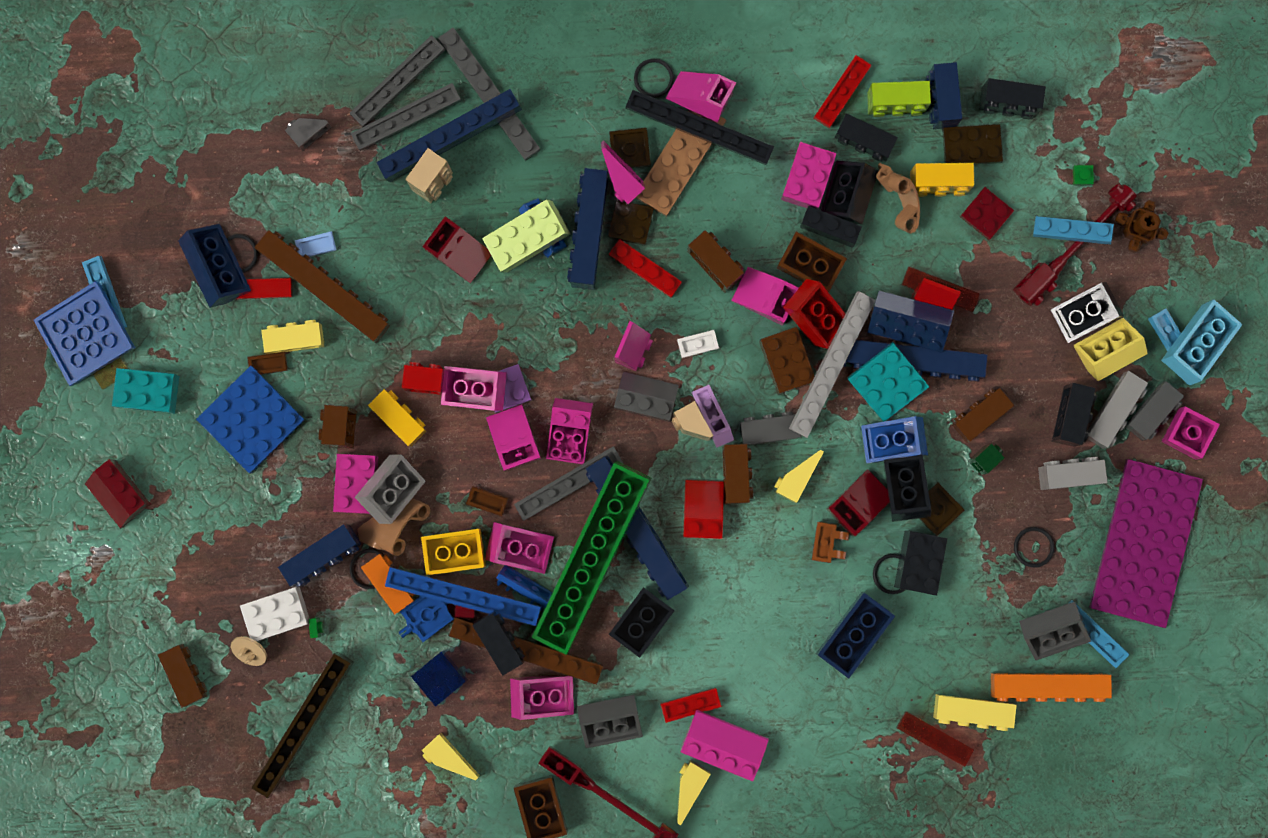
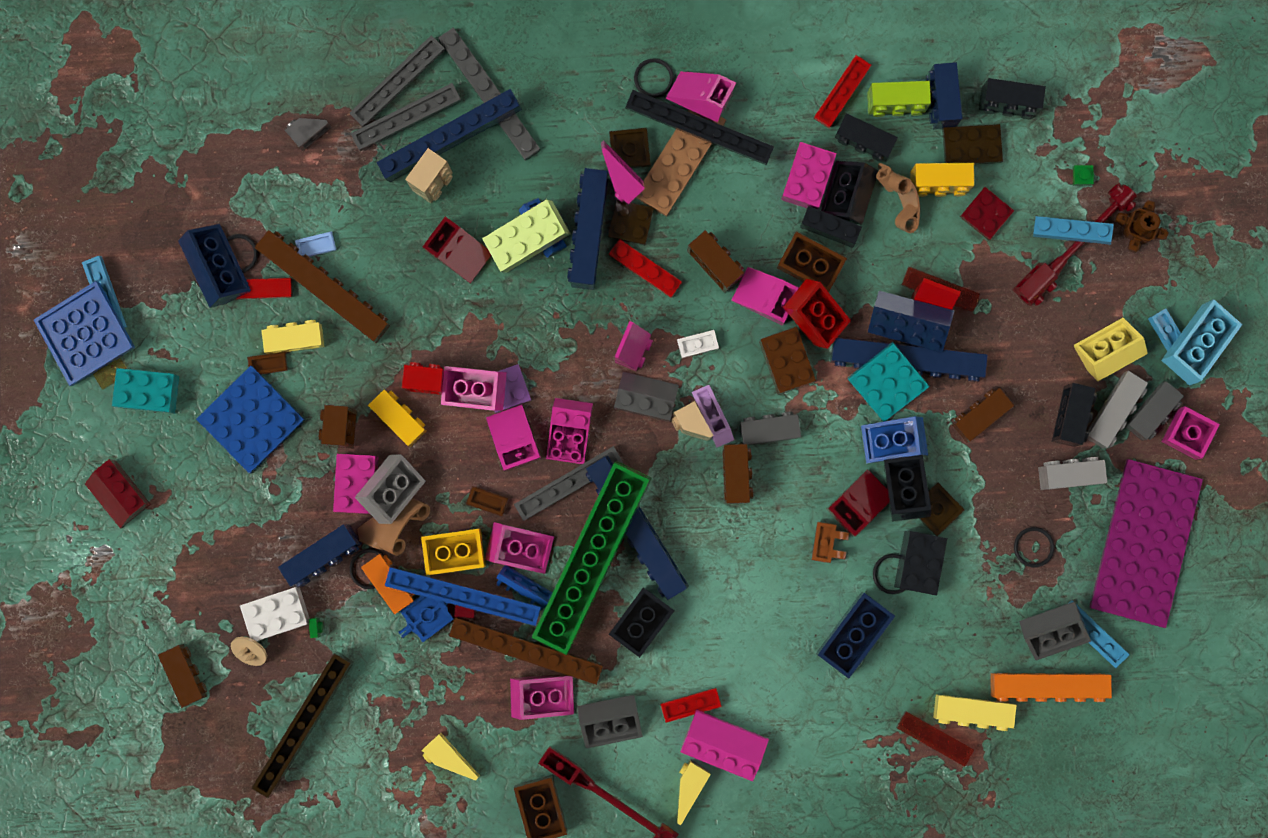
(439, 678): clear blue brick -> none
(499, 642): black brick -> none
(703, 509): red slope -> none
(795, 481): light yellow slope -> none
(832, 364): light grey plate -> none
(987, 458): dark green brick -> none
(1087, 312): slope -> none

